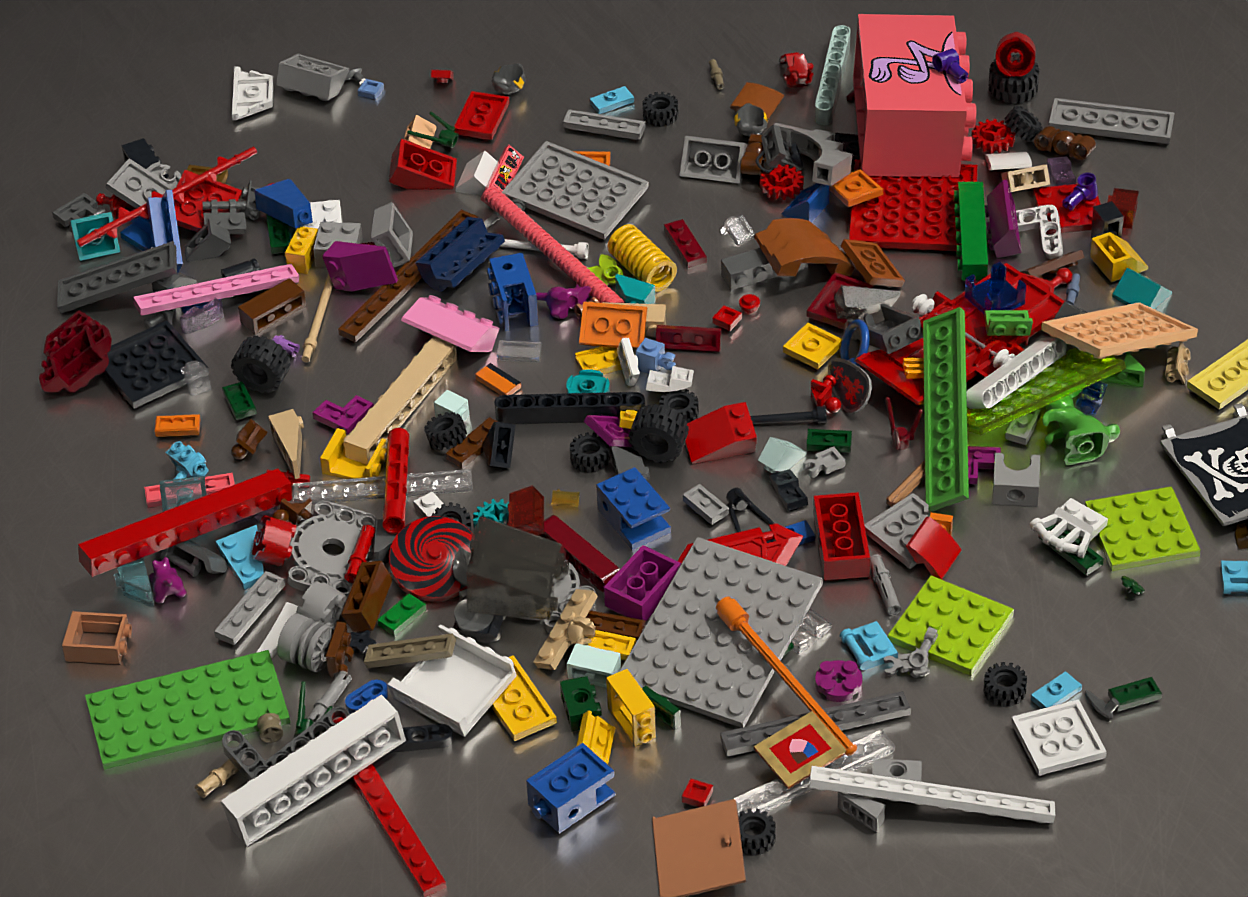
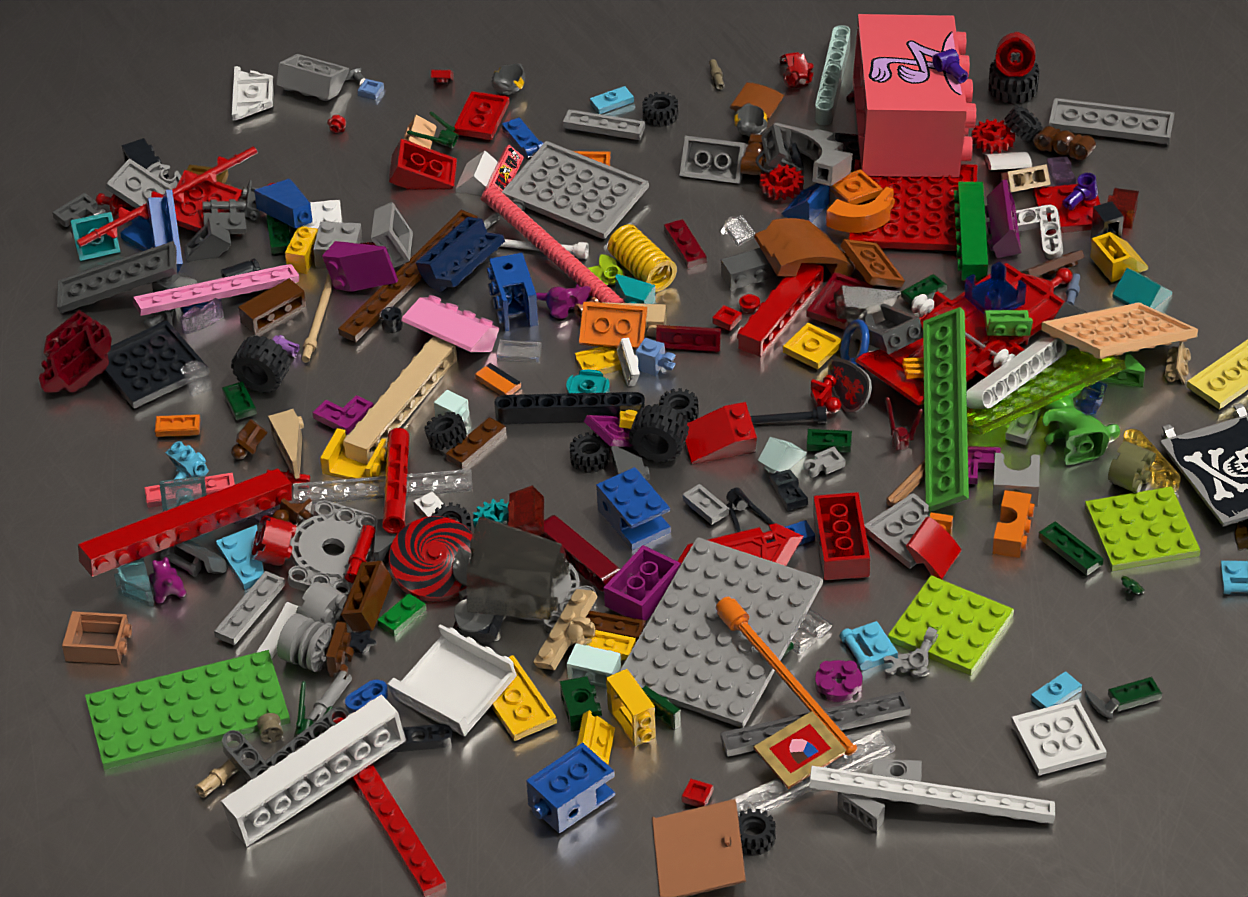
(337, 124): none -> red plate
(391, 319): none -> black wheel
(410, 650): dark tan plate -> none
(499, 444): black slope -> none
(522, 137): none -> blue plate
(565, 498): clear yellow pin -> none
(662, 382): white slope -> none
(779, 309): none -> red brick
(861, 218): none -> orange arch
(881, 577): light grey pin -> none
(927, 286): none -> dark green plate
(1005, 674): black tyre -> none
(1010, 536): none -> orange arch
(1072, 516): white plate -> none
(1131, 467): none -> olive brick
(1161, 475): none -> clear yellow beam

